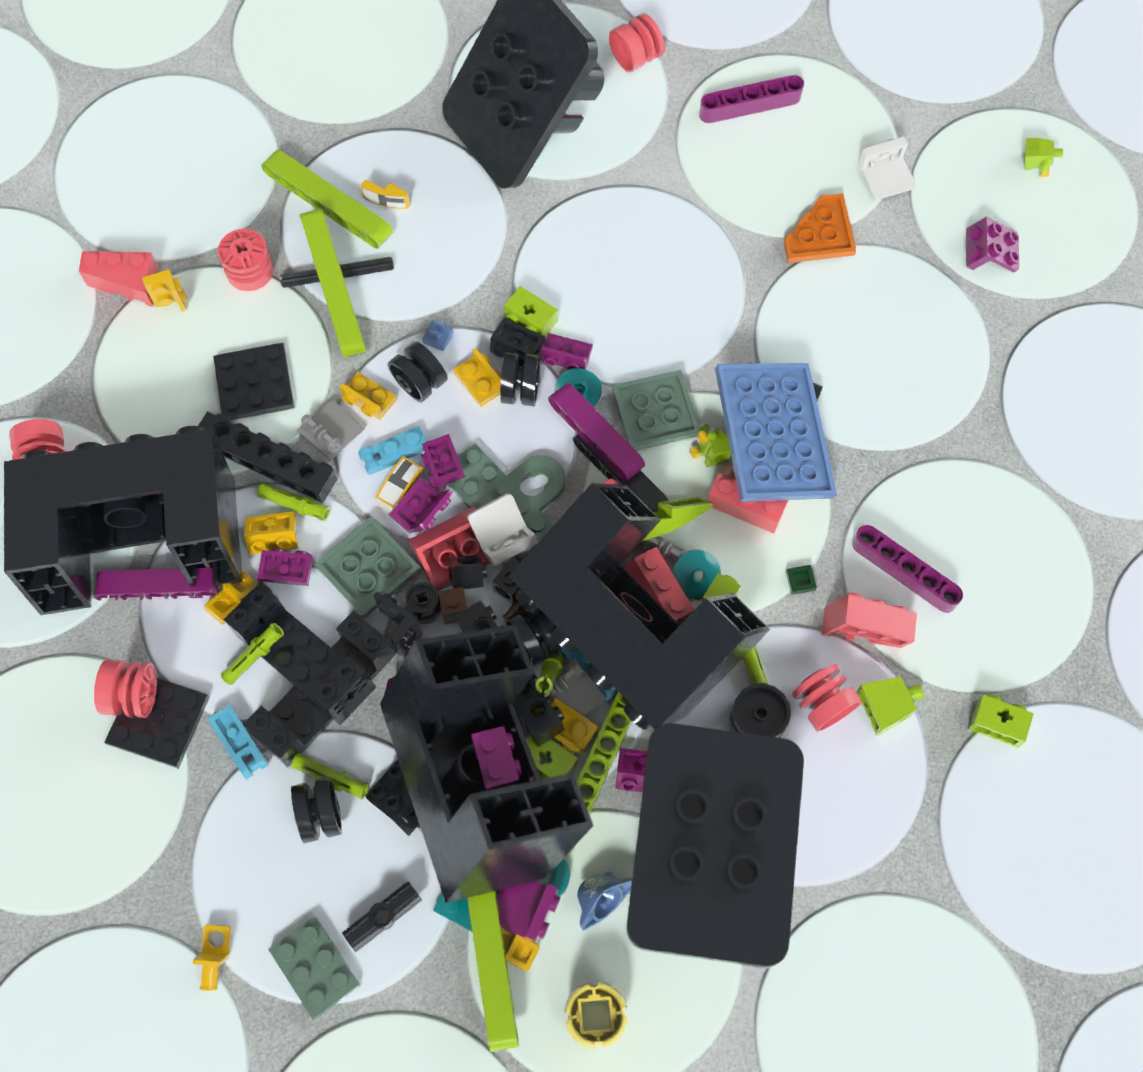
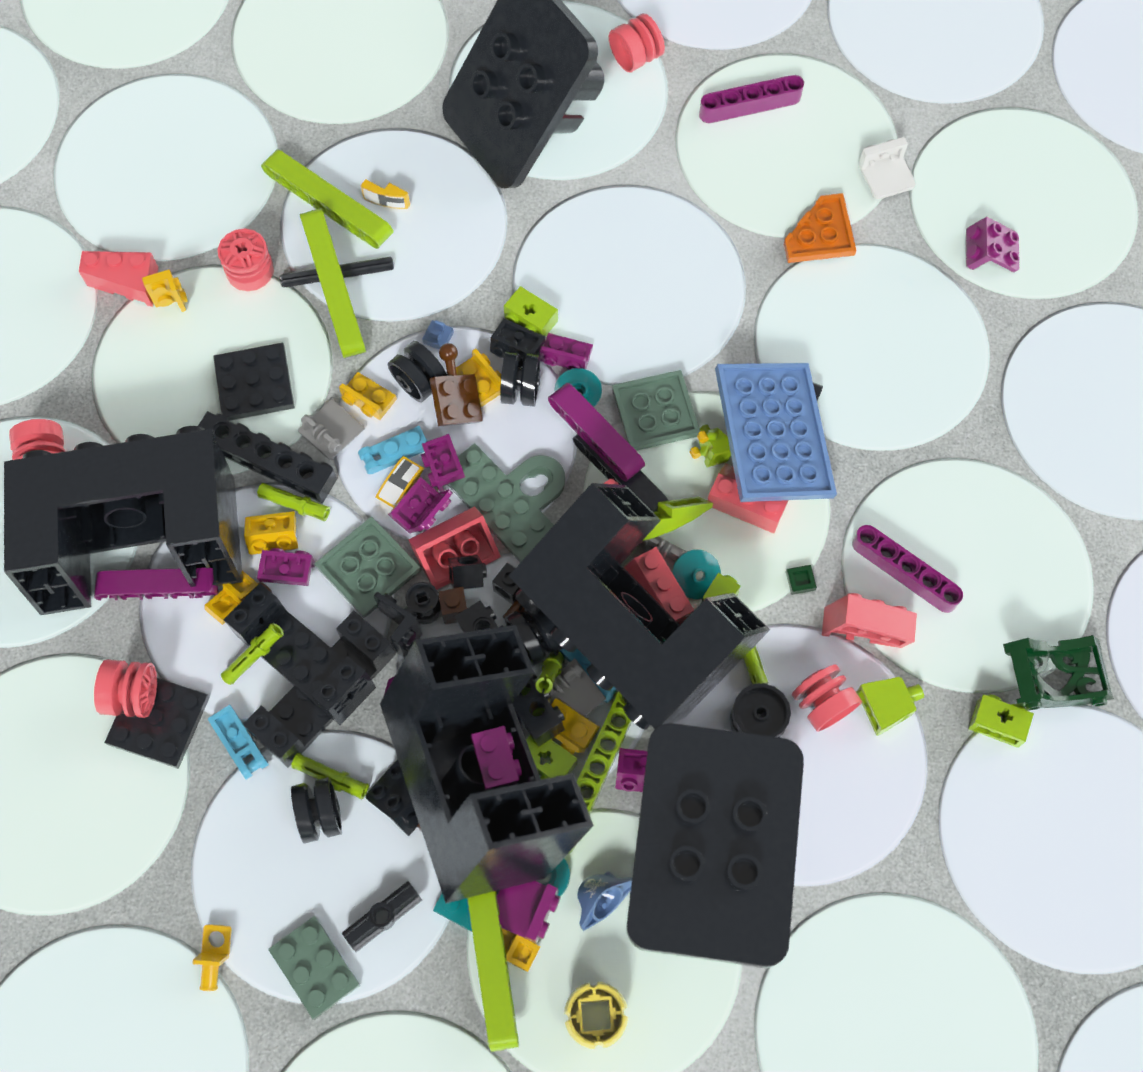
(455, 395): none -> reddish brown plate
(501, 530): white bracket -> none
(1037, 693): none -> dark green fence
(1041, 154): lime piece -> none

